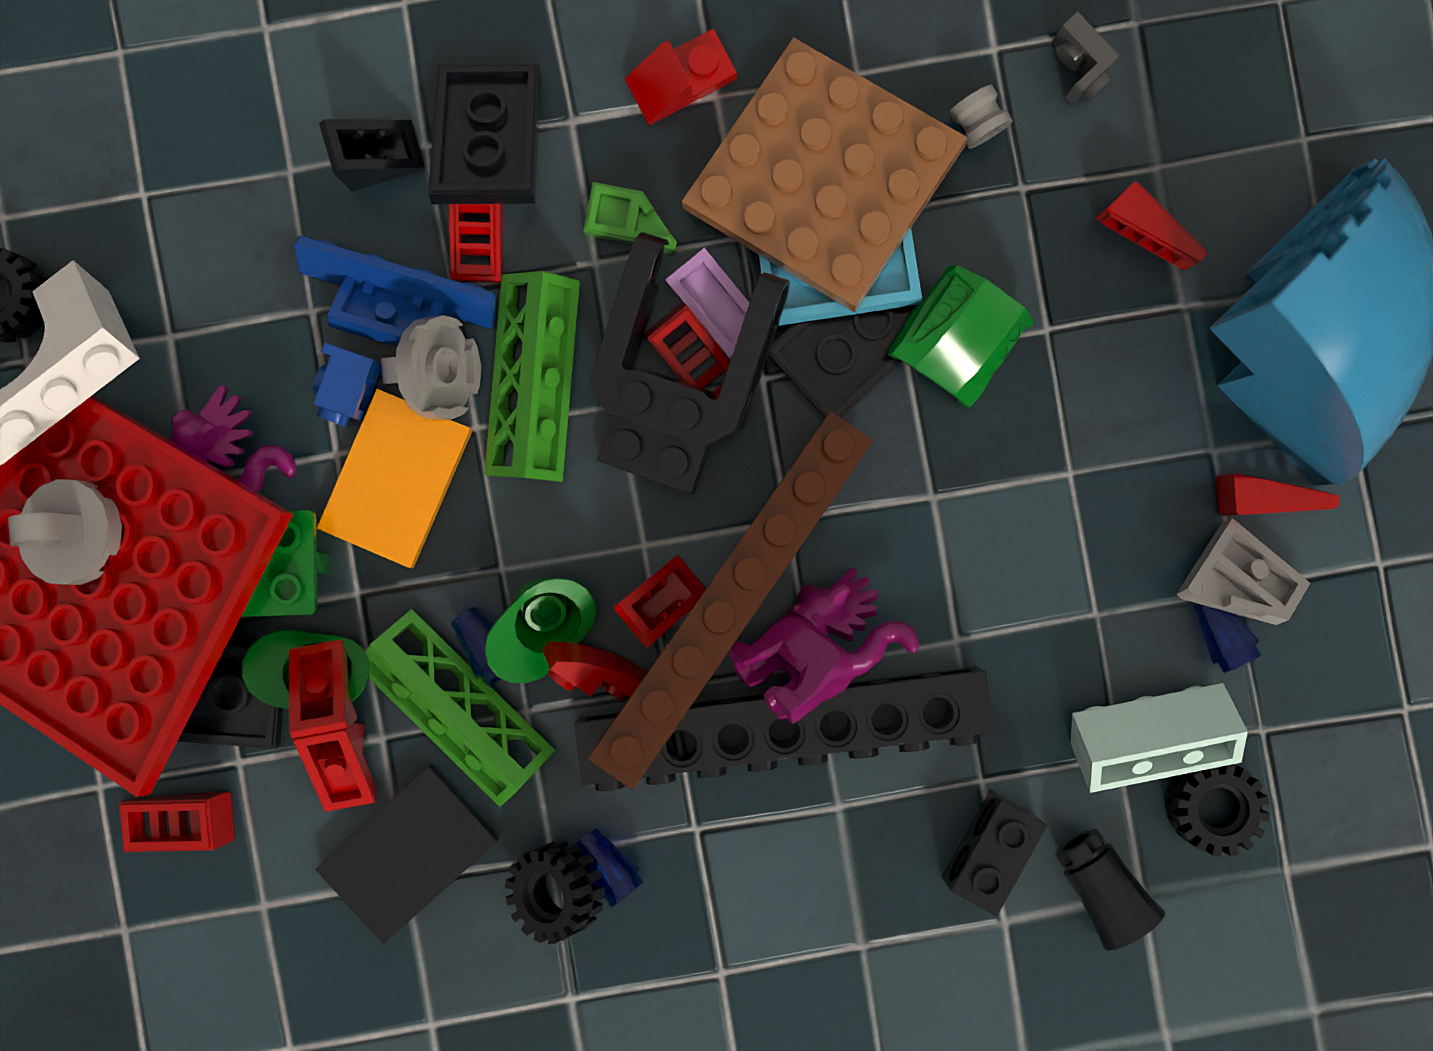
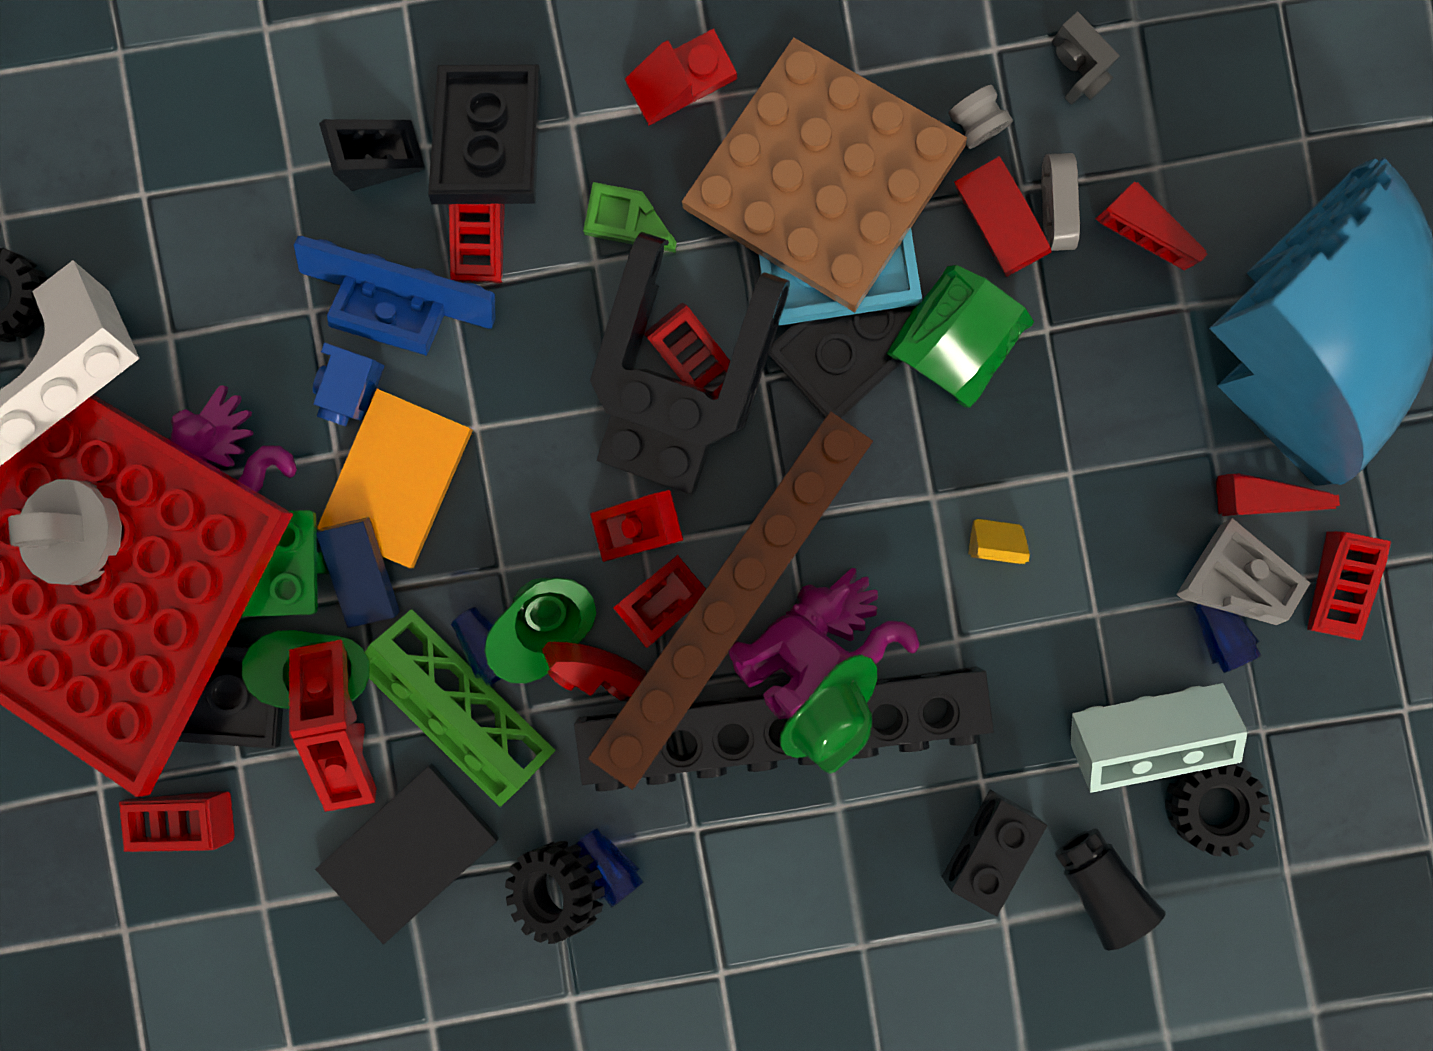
(358, 572): none -> dark blue tile
(434, 367): light grey tile -> none
(539, 376): bright green fence -> none
(636, 526): none -> red slope
(711, 298): lavender tile -> none
(835, 717): none -> green piece
(998, 542): none -> yellow slope
(1003, 216): none -> red slope
(1060, 201): none -> light grey beam
(1369, 571): none -> red slope

